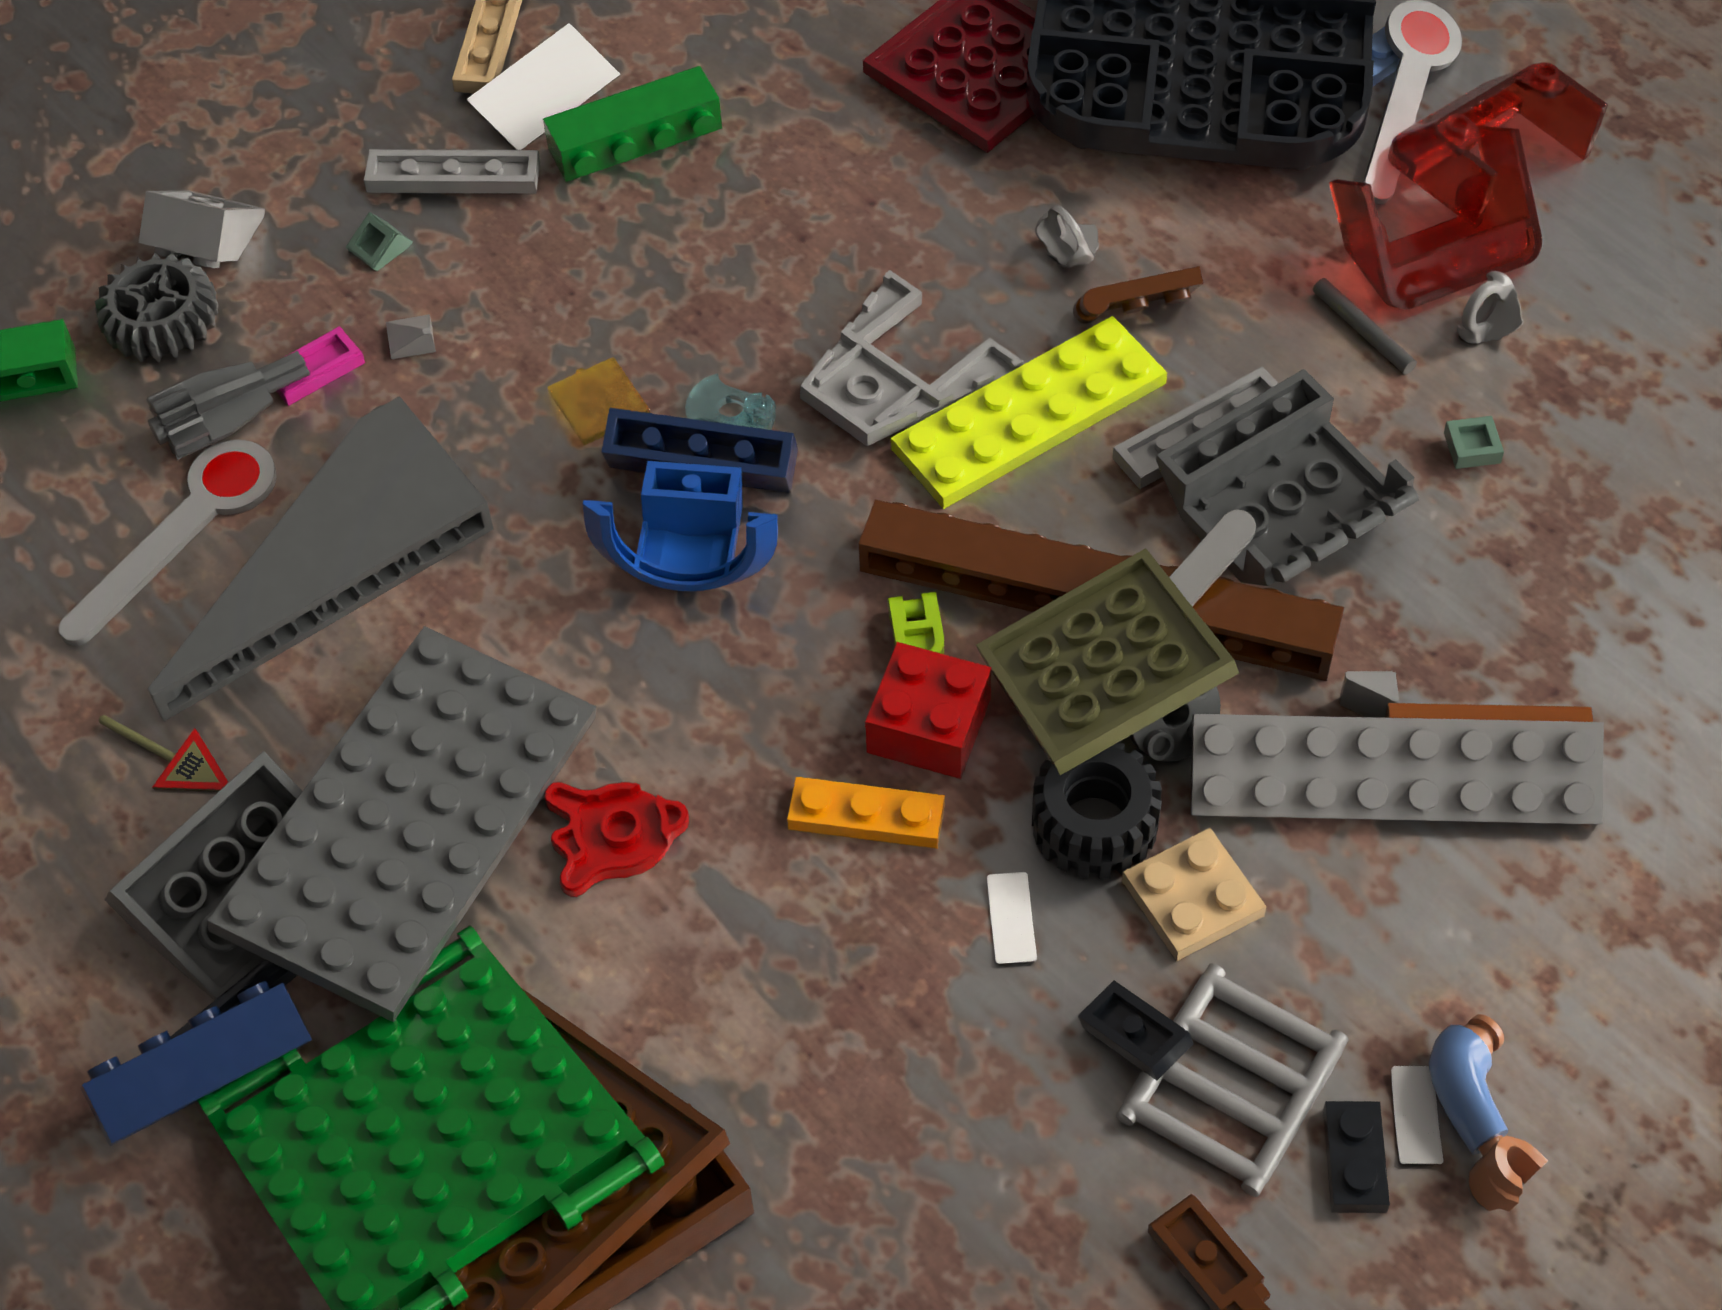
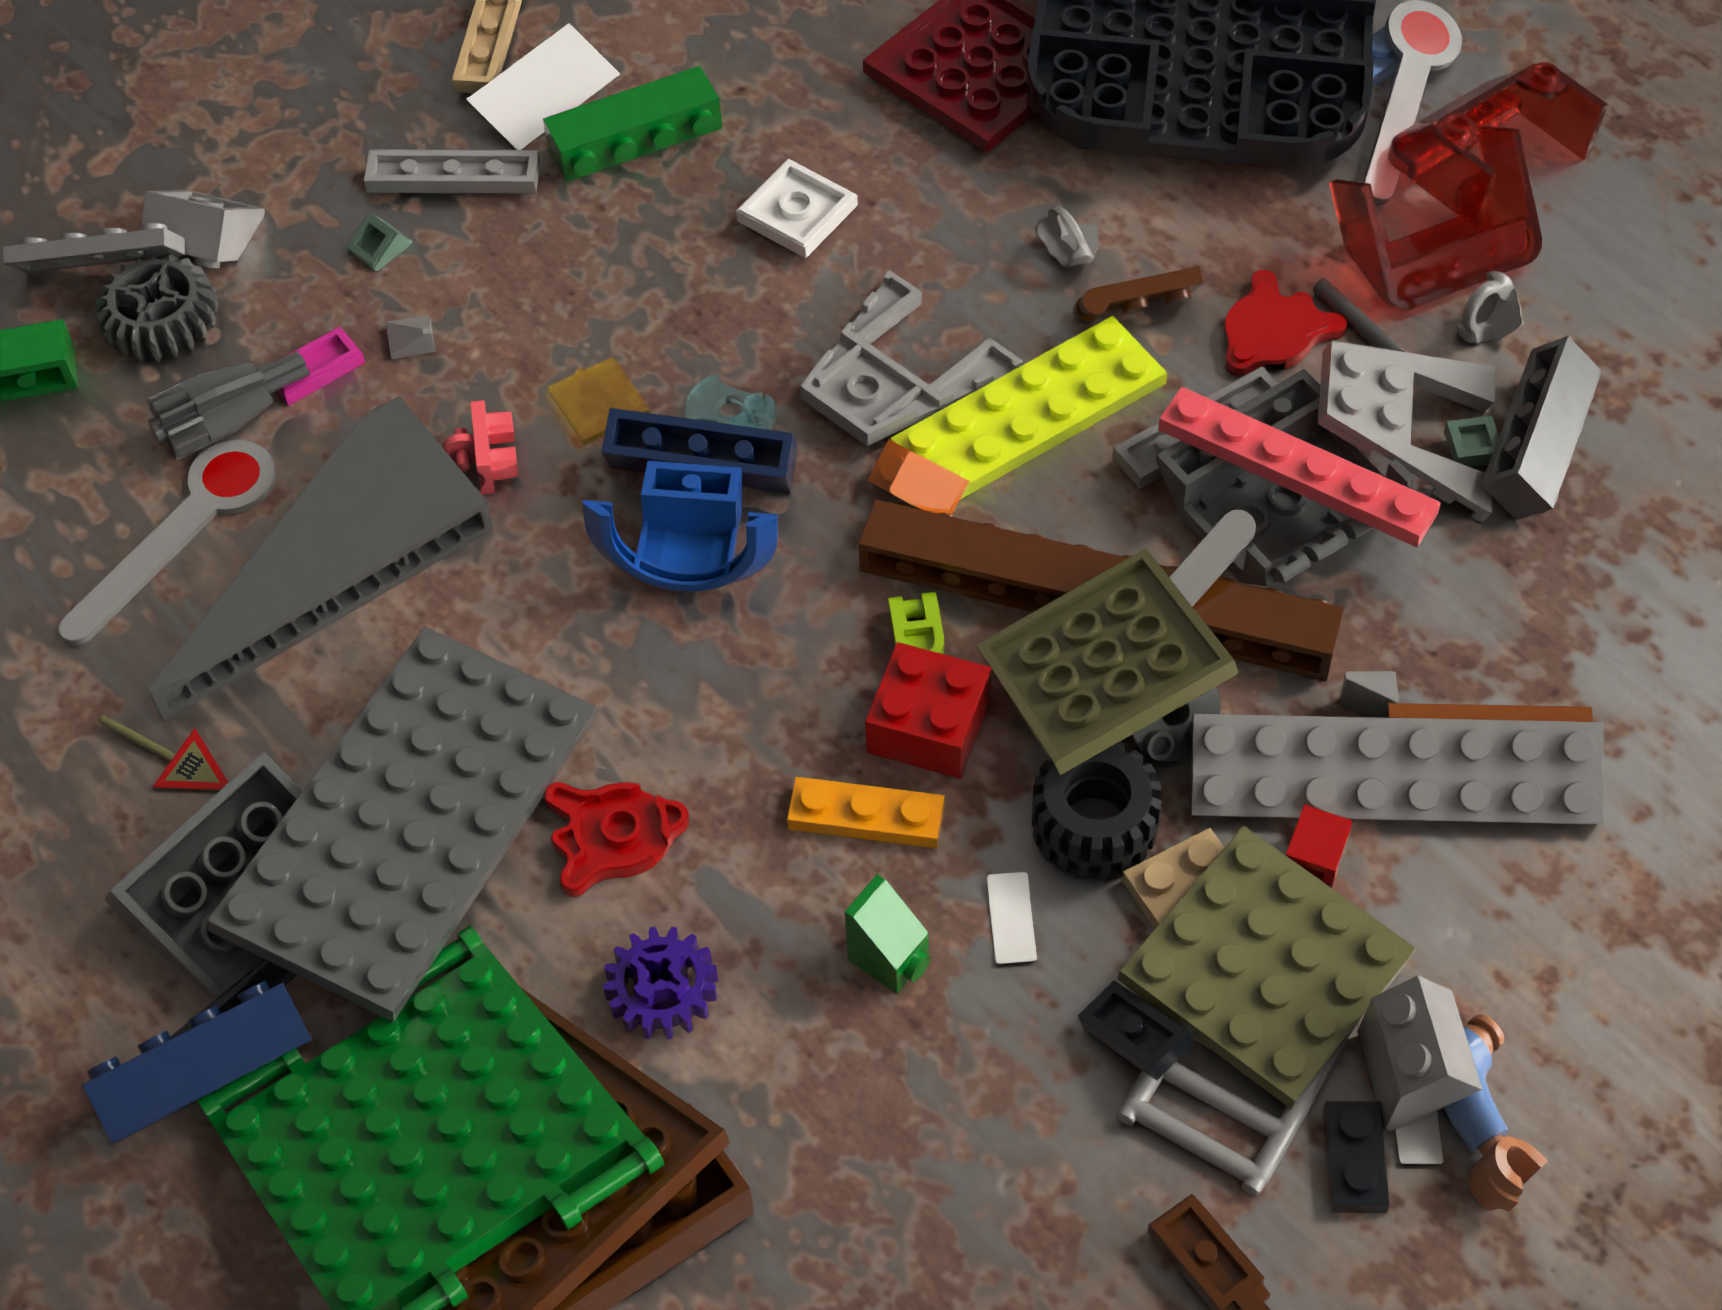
(78, 250): none -> light grey plate
(487, 430): none -> coral hips
(662, 1003): none -> dark purple gear
(796, 208): none -> white plate
(886, 936): none -> slope
(917, 480): none -> orange slope
(1266, 965): none -> olive plate
(1274, 327): none -> red tile
(1299, 466): none -> coral plate
(1319, 843): none -> red panel
(1369, 405): none -> light grey wing
(1416, 1051): none -> light grey slope
(1541, 428): none -> brick

